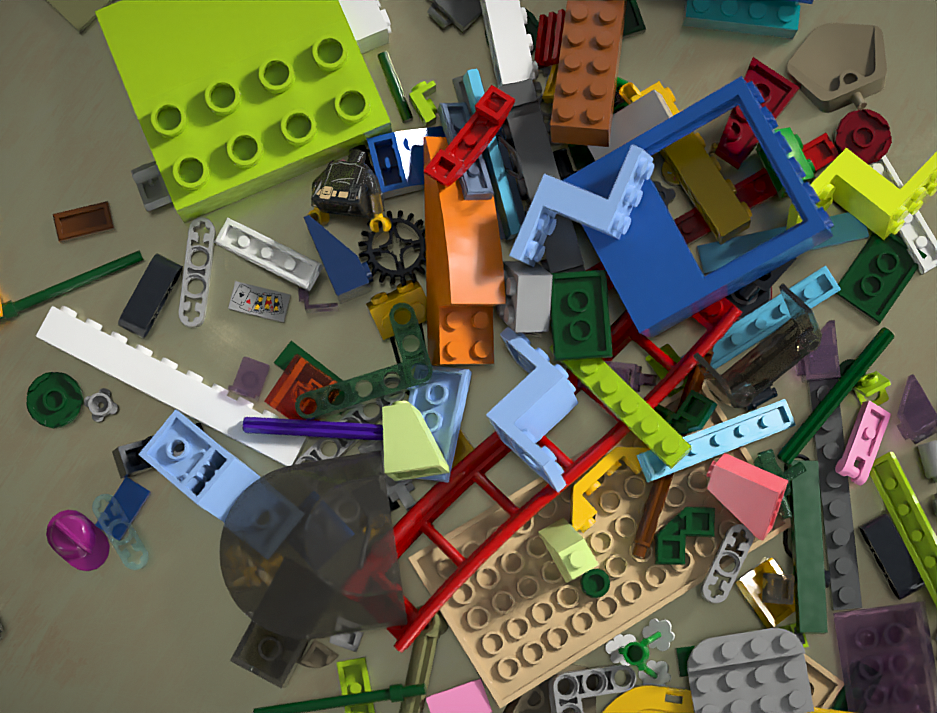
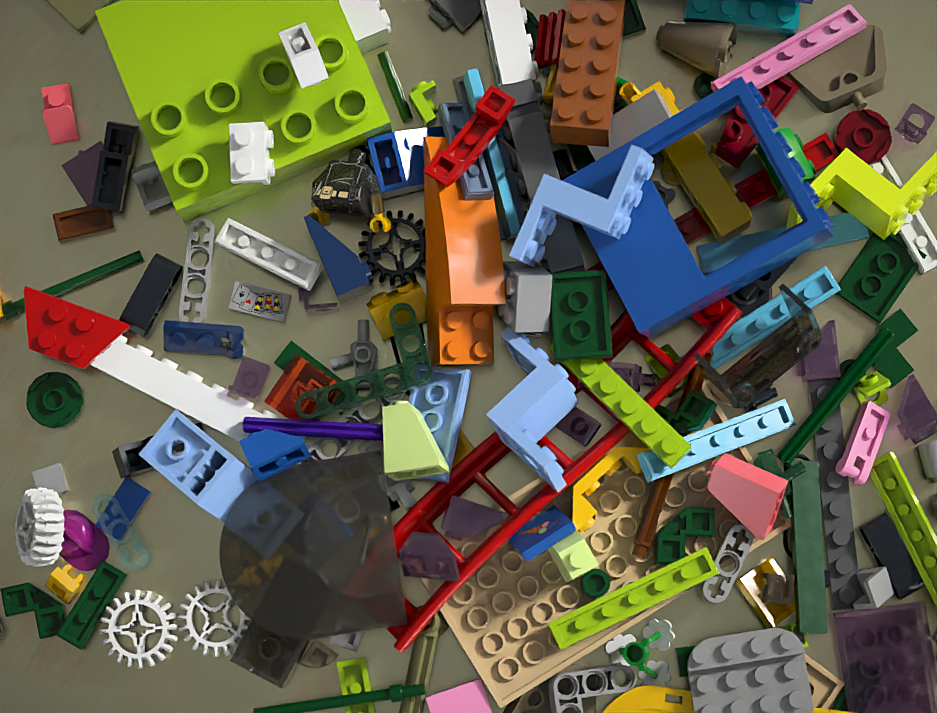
(29, 598): none -> dark green tile
(39, 527): none -> white gear
(51, 478): none -> light grey tile
(60, 114): none -> coral slope
(62, 584): none -> yellow tile
(67, 329): none -> red wing
(83, 171): none -> clear purple piece
(91, 605): none -> dark green tile
(93, 401): light grey plate -> none
(114, 165): none -> black slope
(139, 642): none -> white gear
(201, 638): none -> white gear
(203, 338): none -> dark blue plate
(251, 153): none -> white bracket
(273, 452): none -> blue slope
(303, 55): none -> white slope
(362, 355): none -> light grey piece
(428, 557): none -> clear purple slope
(468, 518): none -> clear purple slope
(541, 533): none -> blue tile
(579, 426): none -> clear purple bracket
(633, 598): none -> lime plate
(700, 44): none -> dark tan cone
(702, 85): none -> dark green tile
(797, 49): none -> bright pink tile
(875, 587): none -> light grey panel
(891, 361): none -> dark green tile
(909, 130): none -> clear purple bracket

